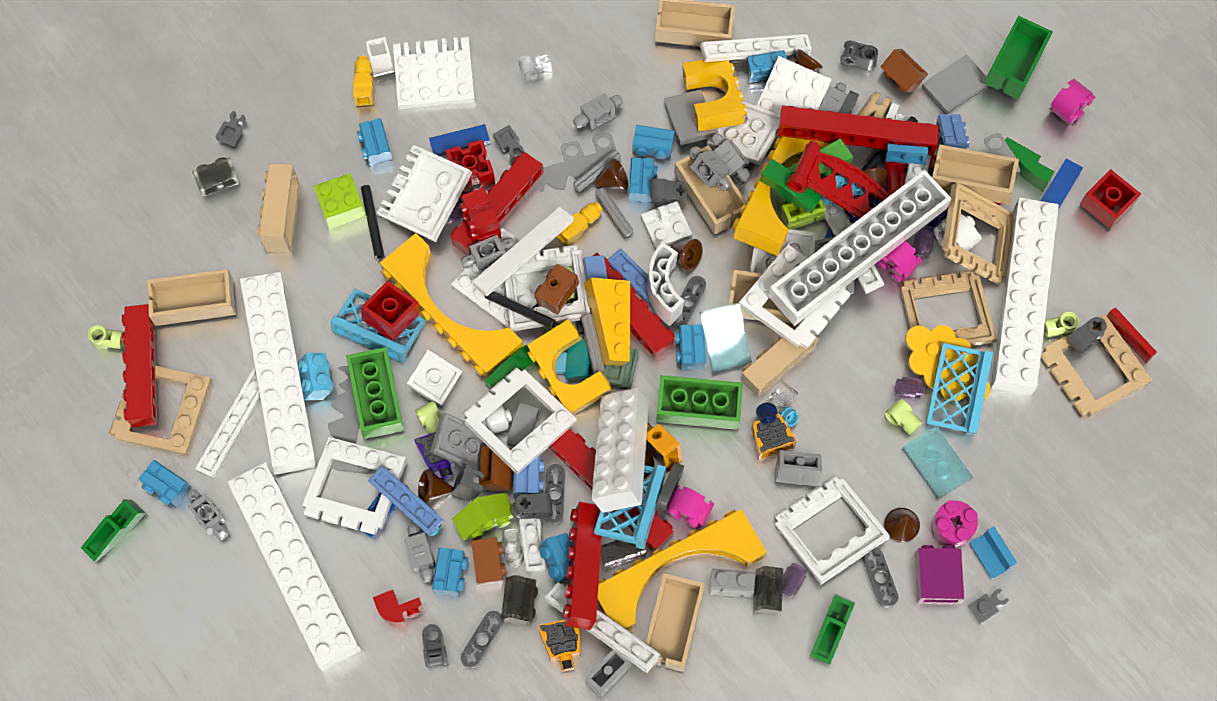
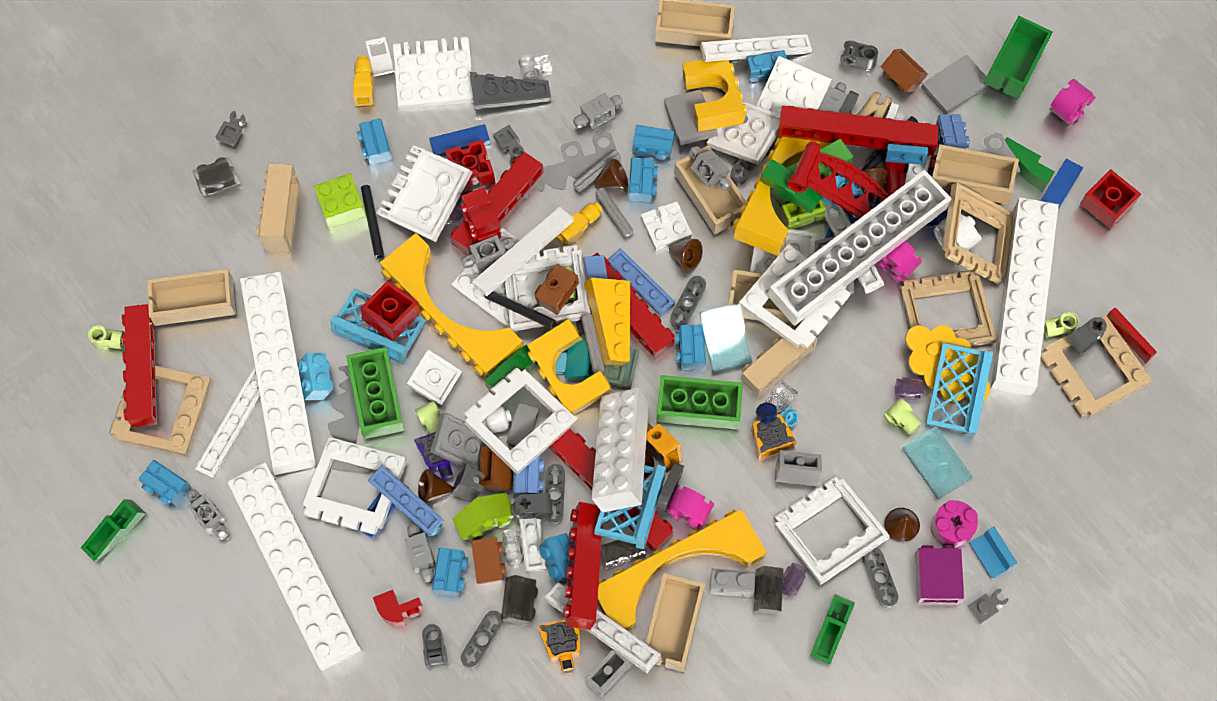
(496, 91): none -> dark grey wing
(660, 291): white brick -> none
(667, 190): dark grey piece -> none
(731, 157): light grey piece -> none
(807, 61): reddish brown hat -> none
(923, 244): clear purple brick -> none

